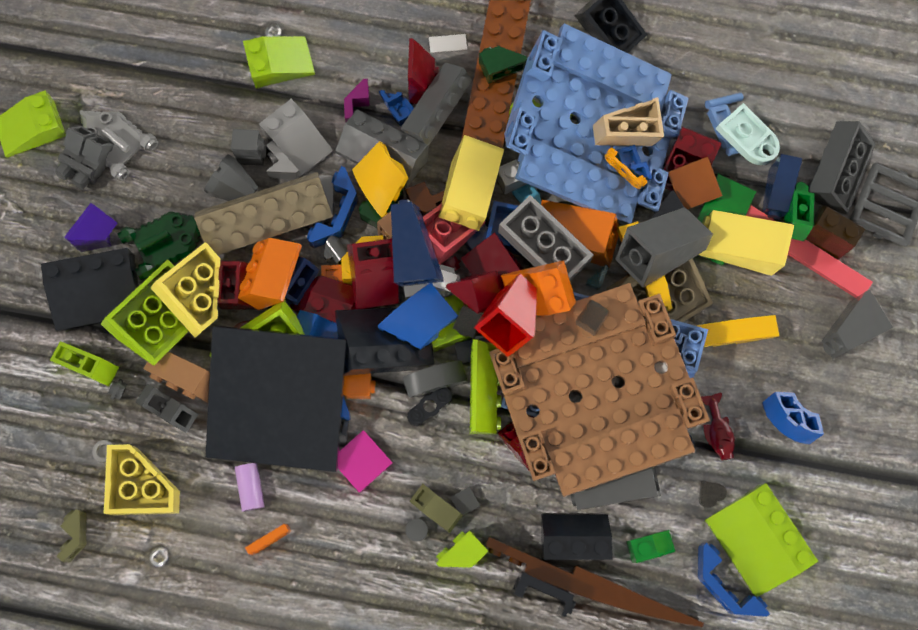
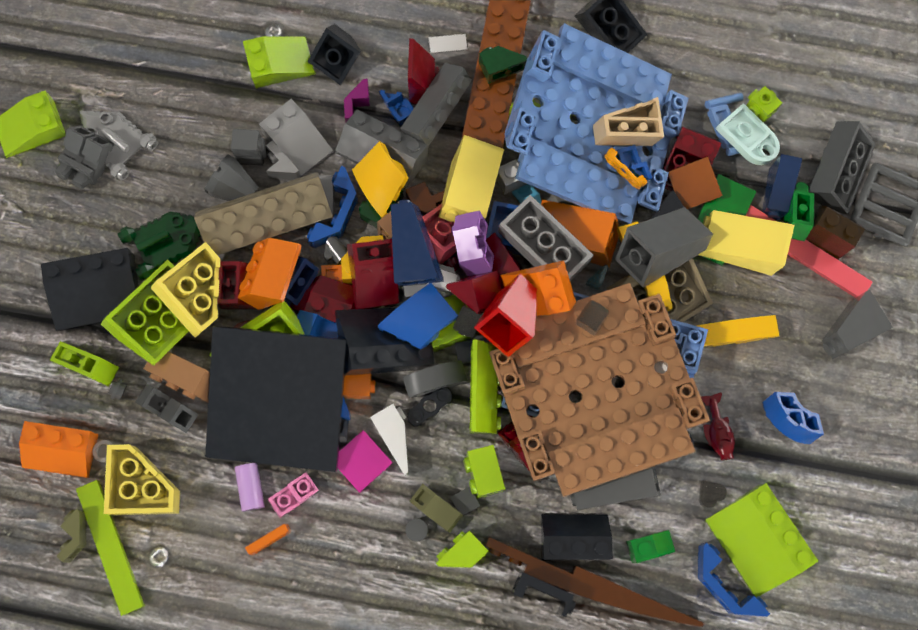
(57, 449): none -> orange slope
(91, 230): dark purple slope -> none
(110, 548): none -> lime tile
(293, 495): none -> bright pink slope
(335, 53): none -> black slope
(392, 430): none -> white slope
(471, 244): none -> medium lavender brick
(484, 471): none -> lime brick
(763, 103): none -> lime brick

